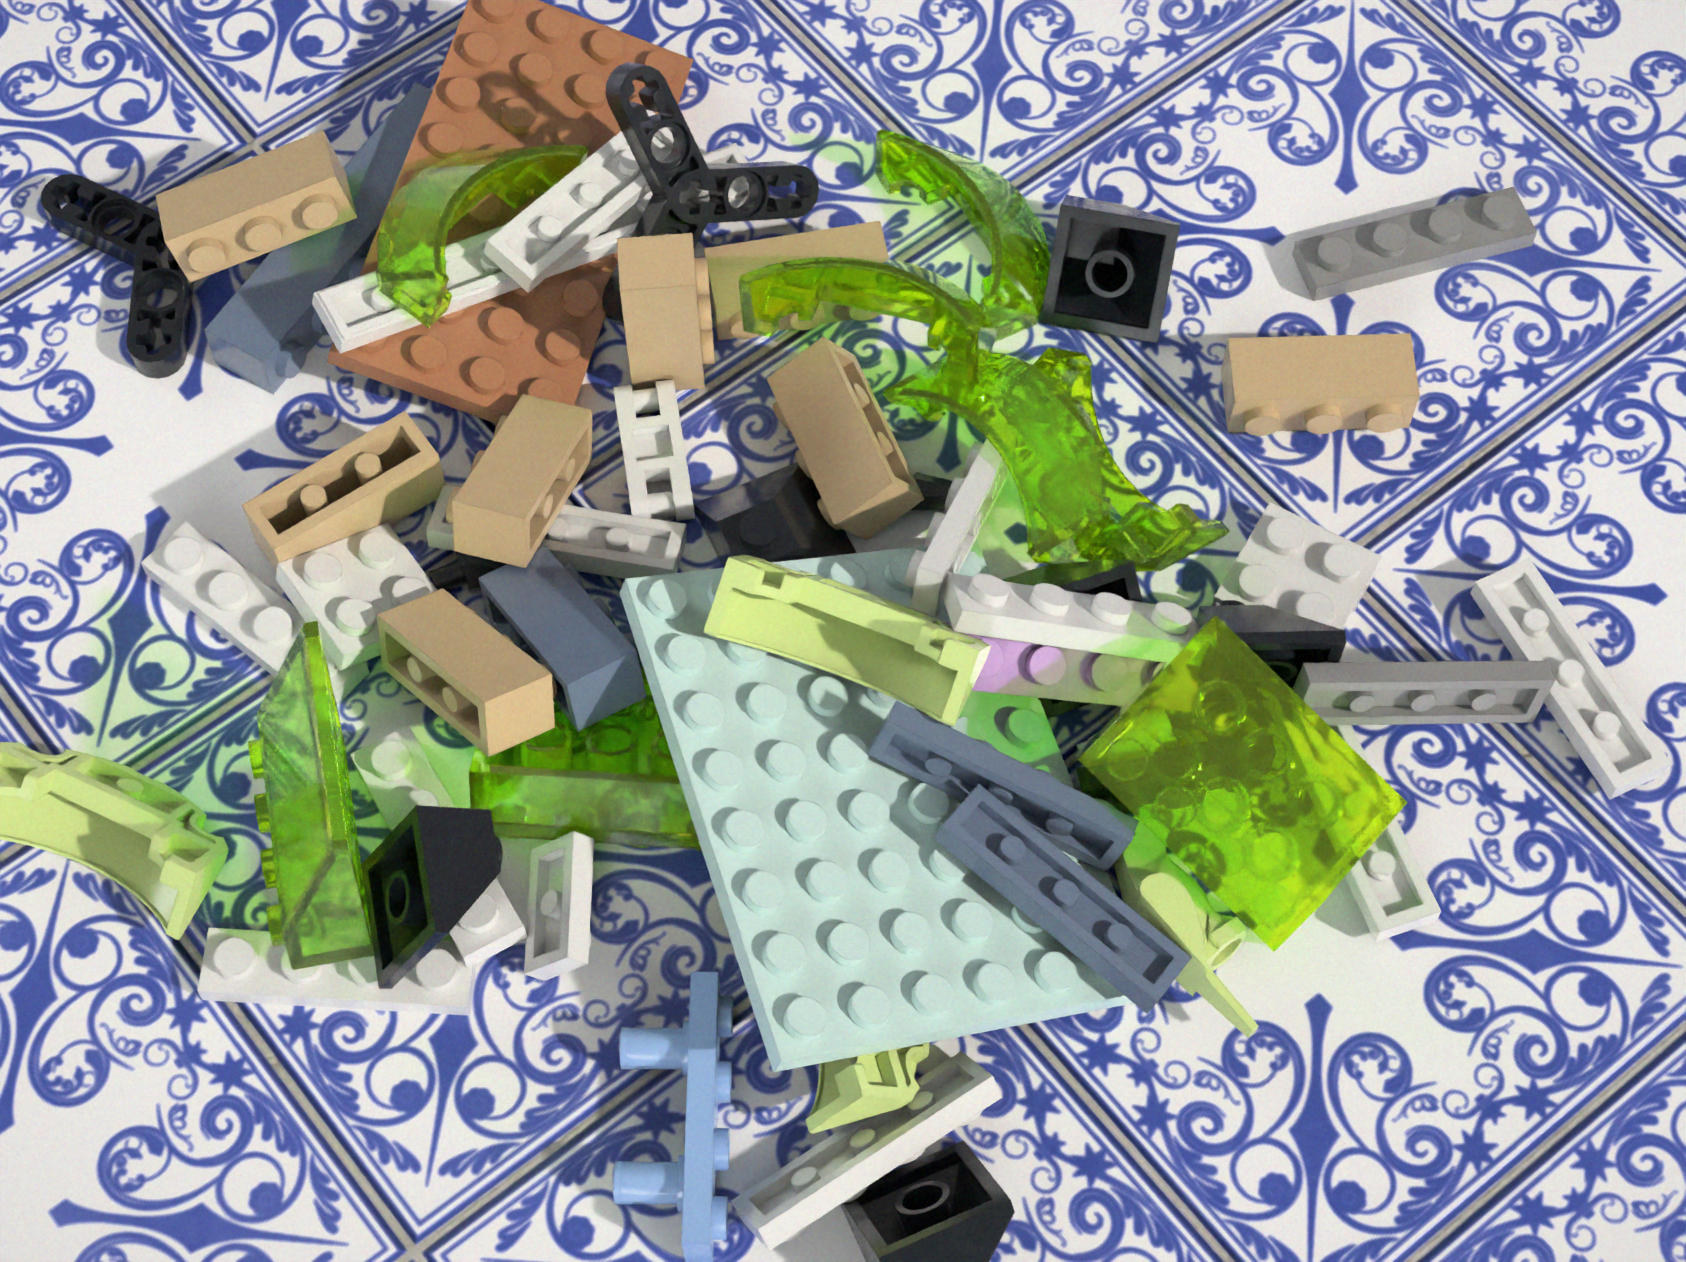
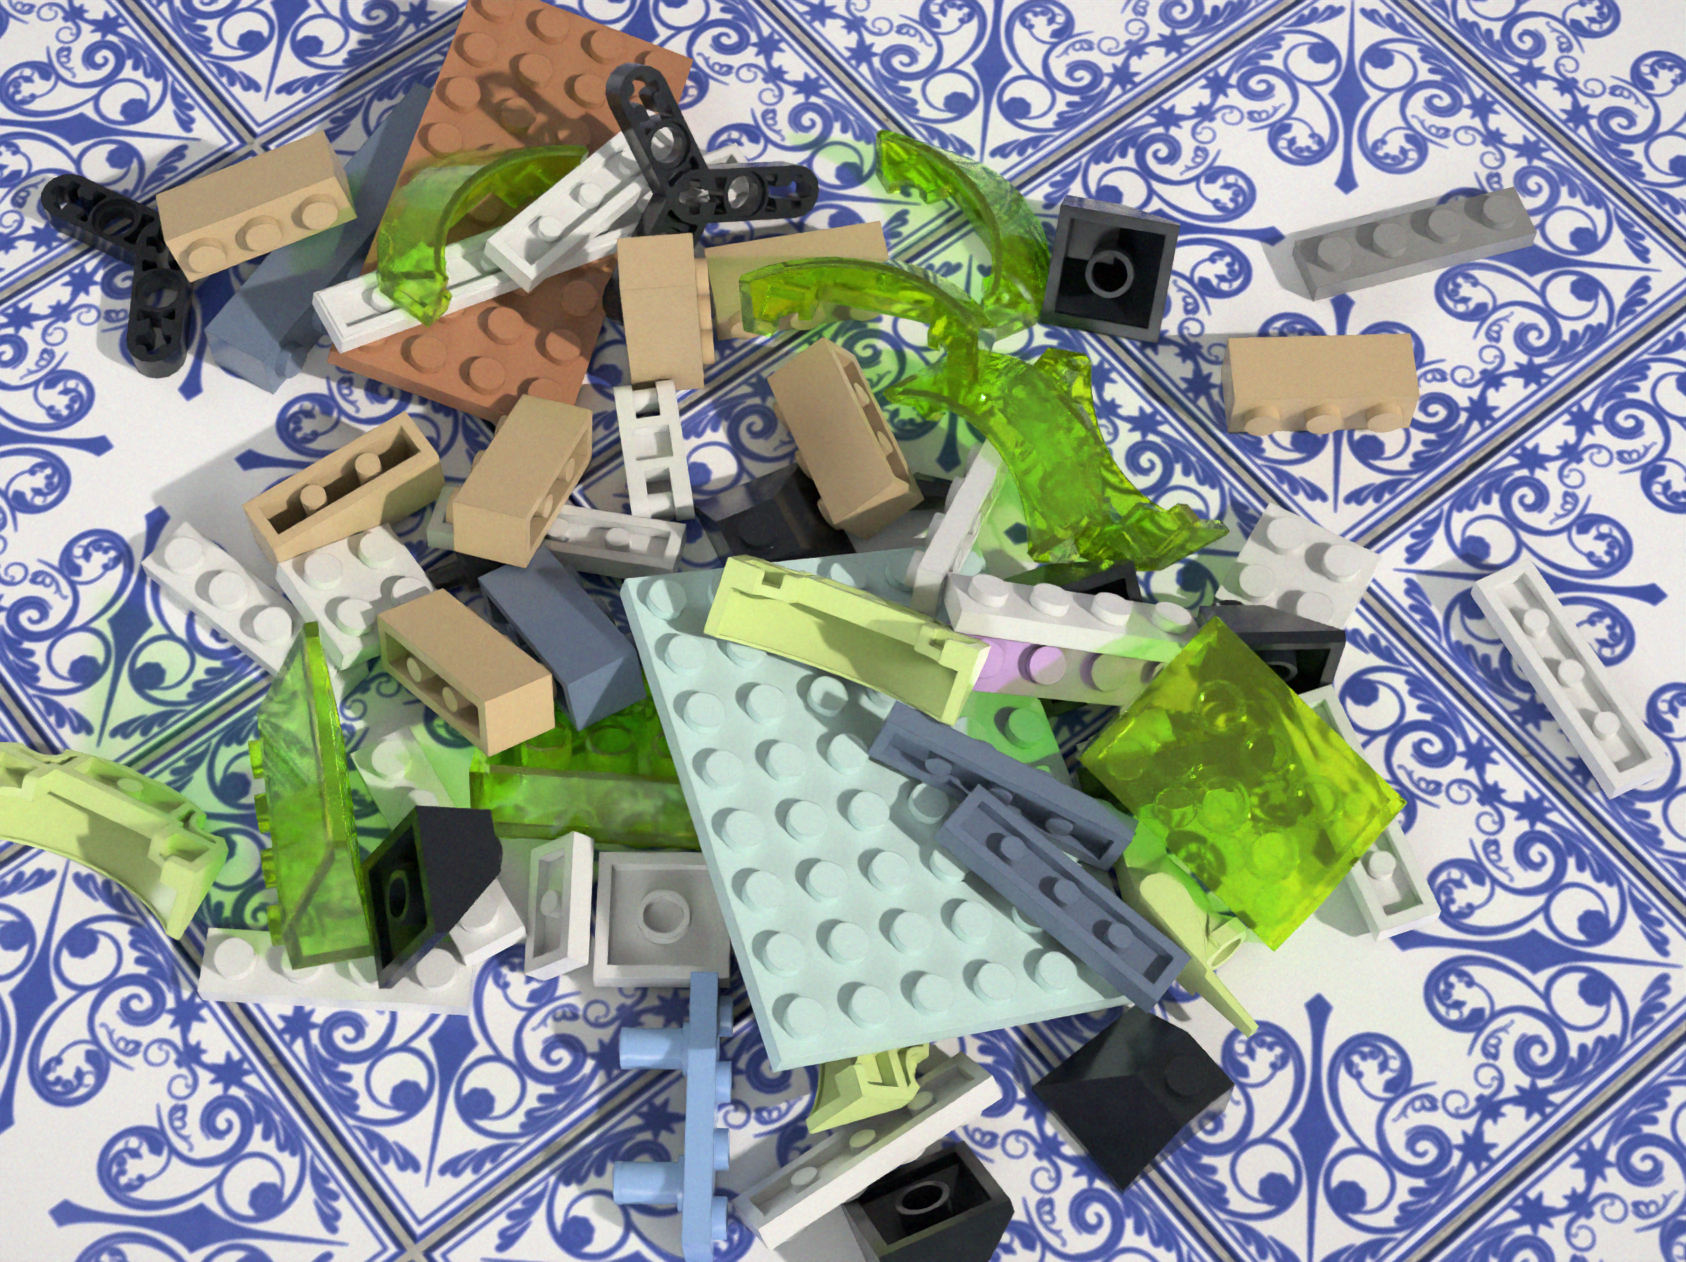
(657, 921): none -> white plate
(1135, 1095): none -> black slope
(1425, 691): light grey plate -> none

